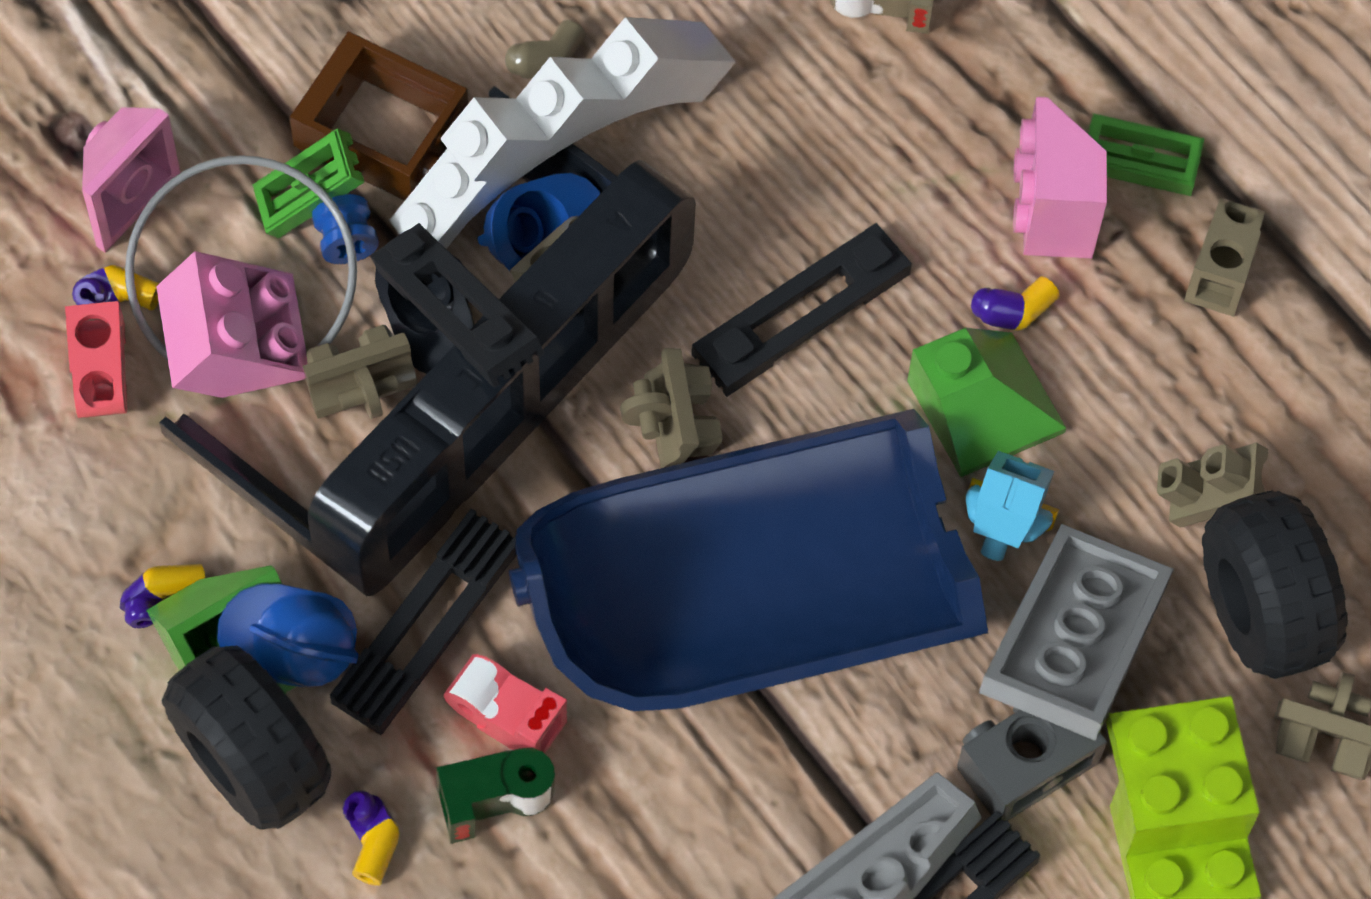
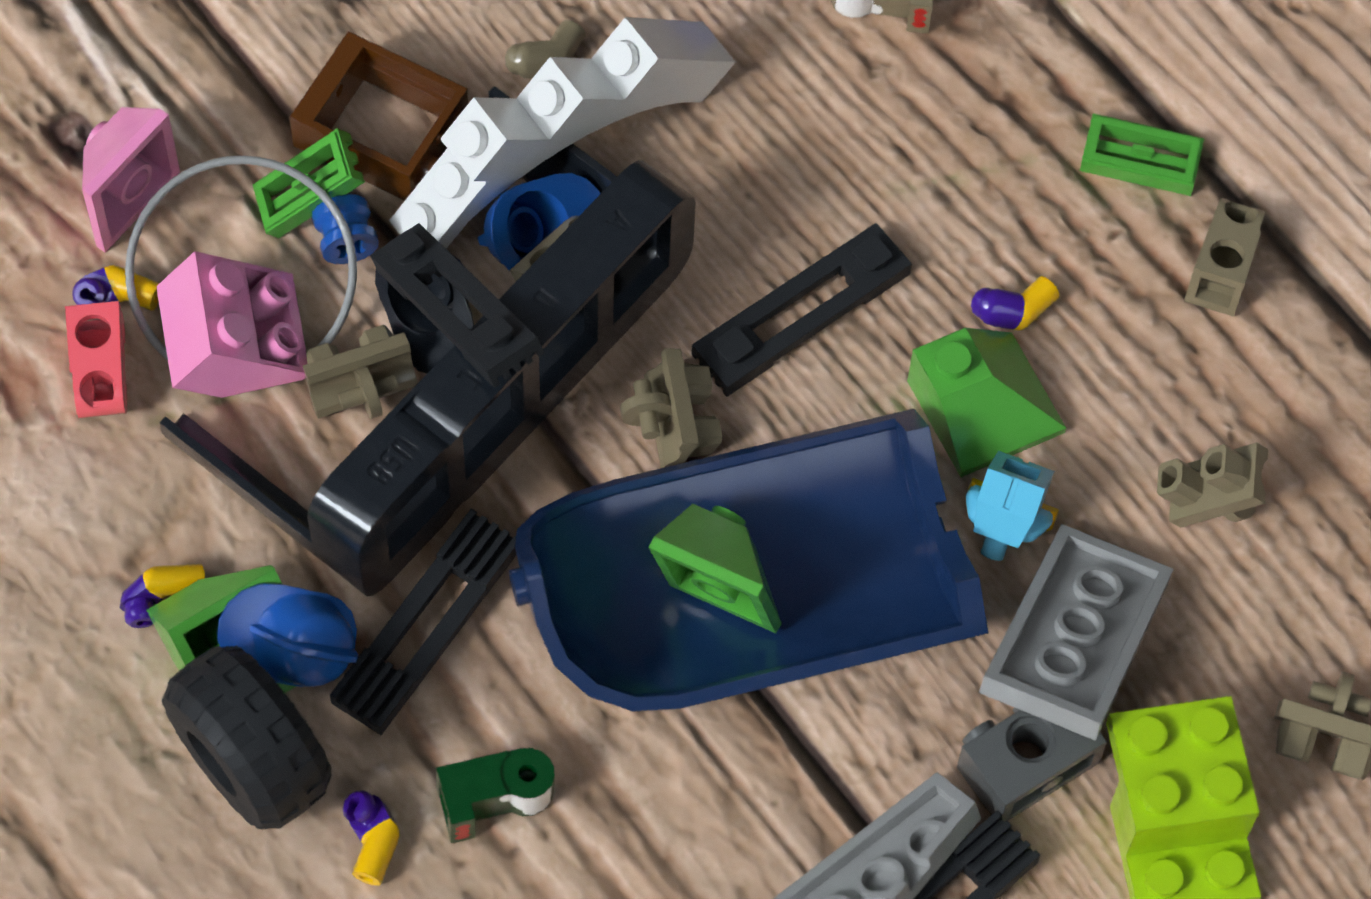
(506, 705): coral leg -> none
(716, 562): none -> bright green slope
(1060, 185): bright pink slope -> none
(1274, 584): black tyre -> none

